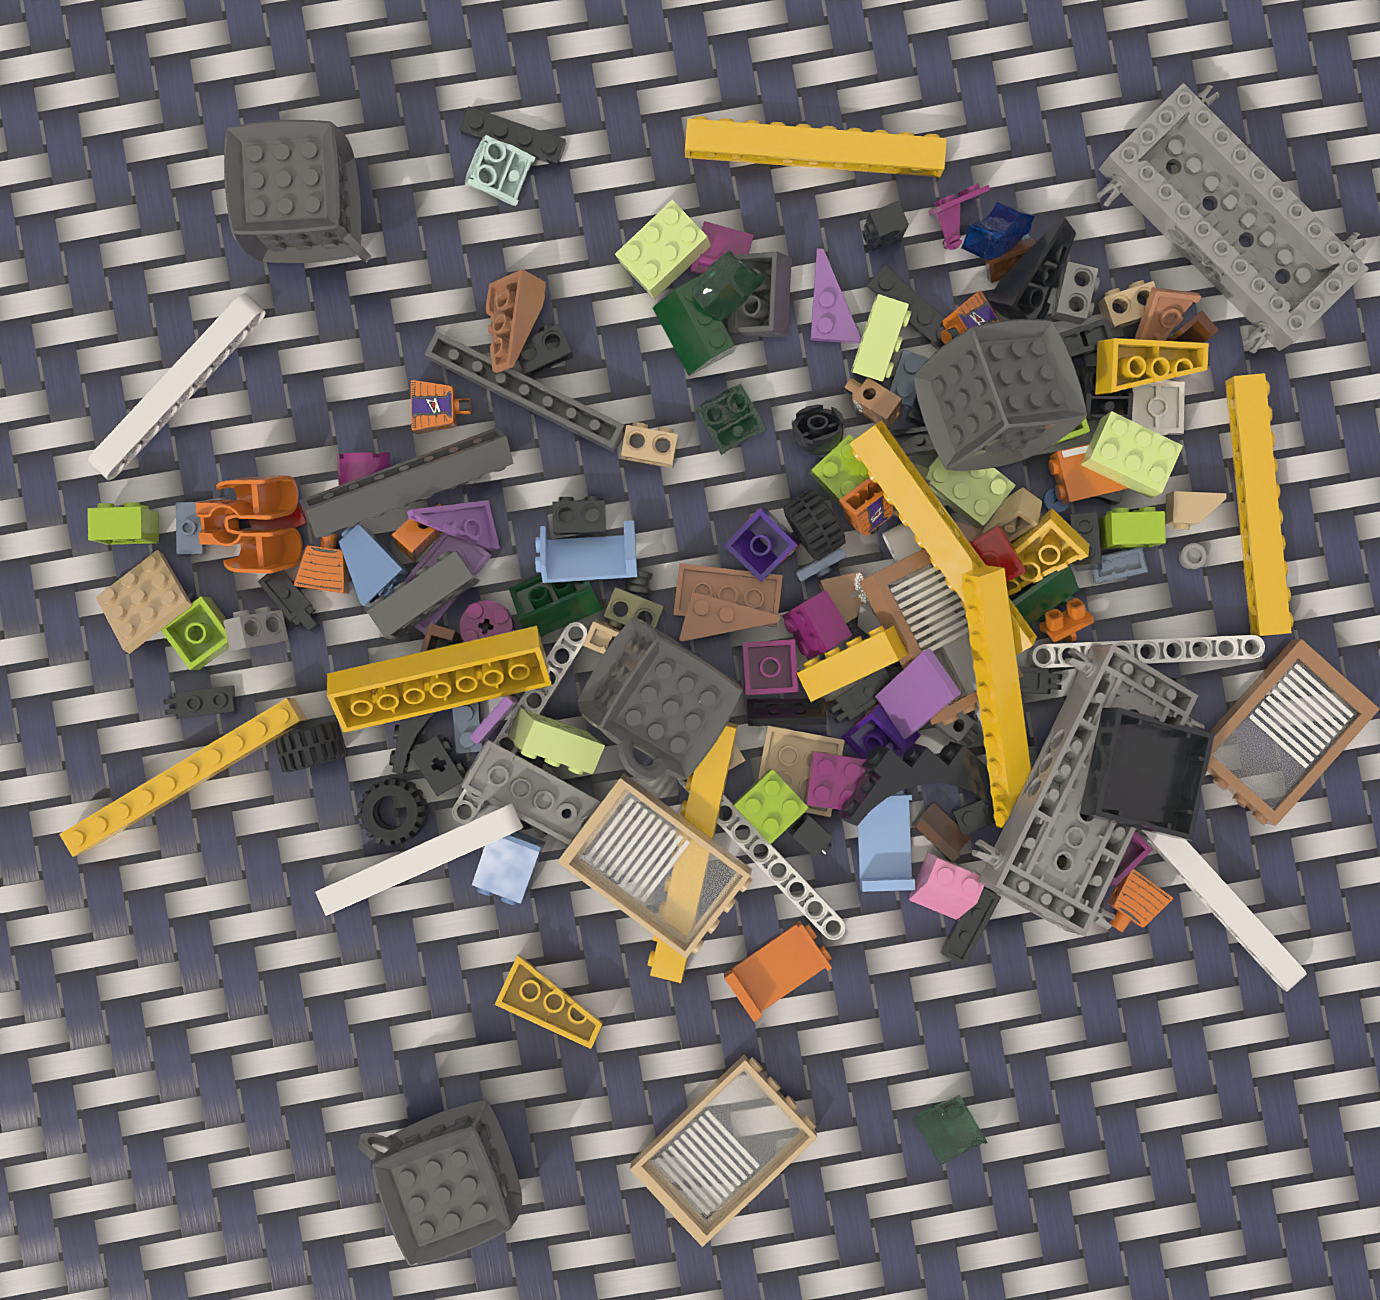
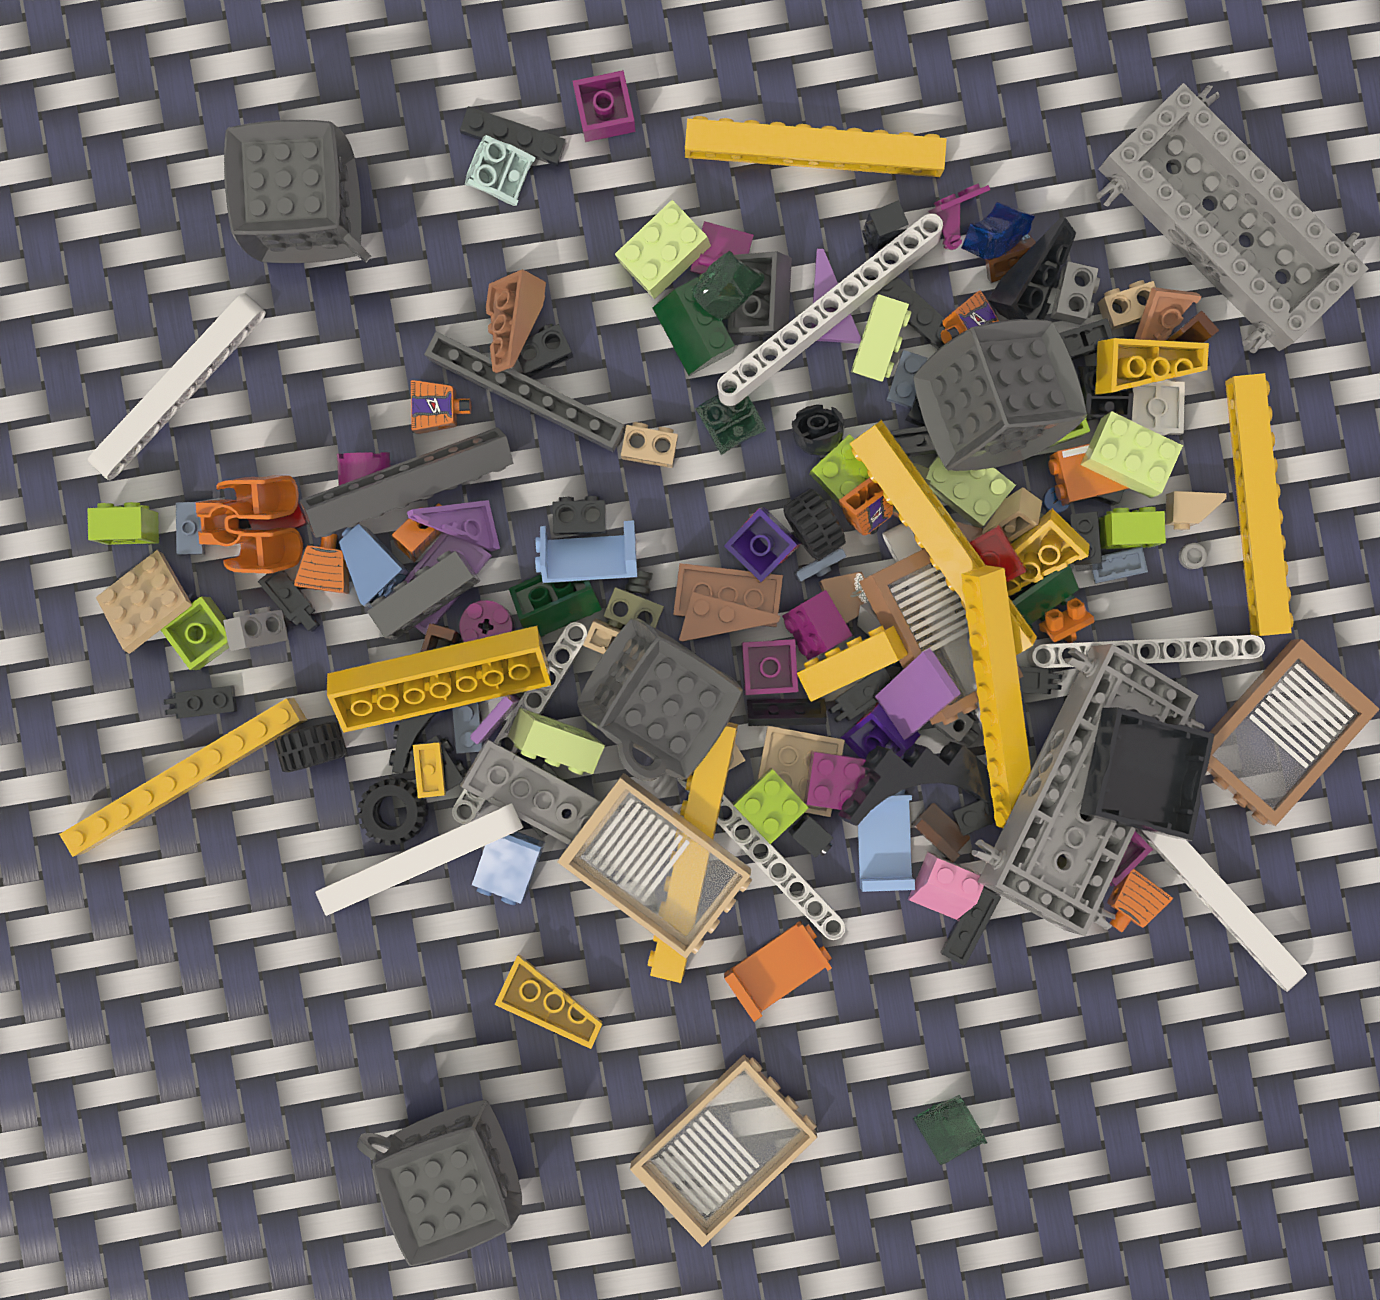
(429, 770): none -> yellow plate
(604, 106): none -> magenta brick
(834, 298): none -> white beam
(883, 403): medium nougat torso -> none

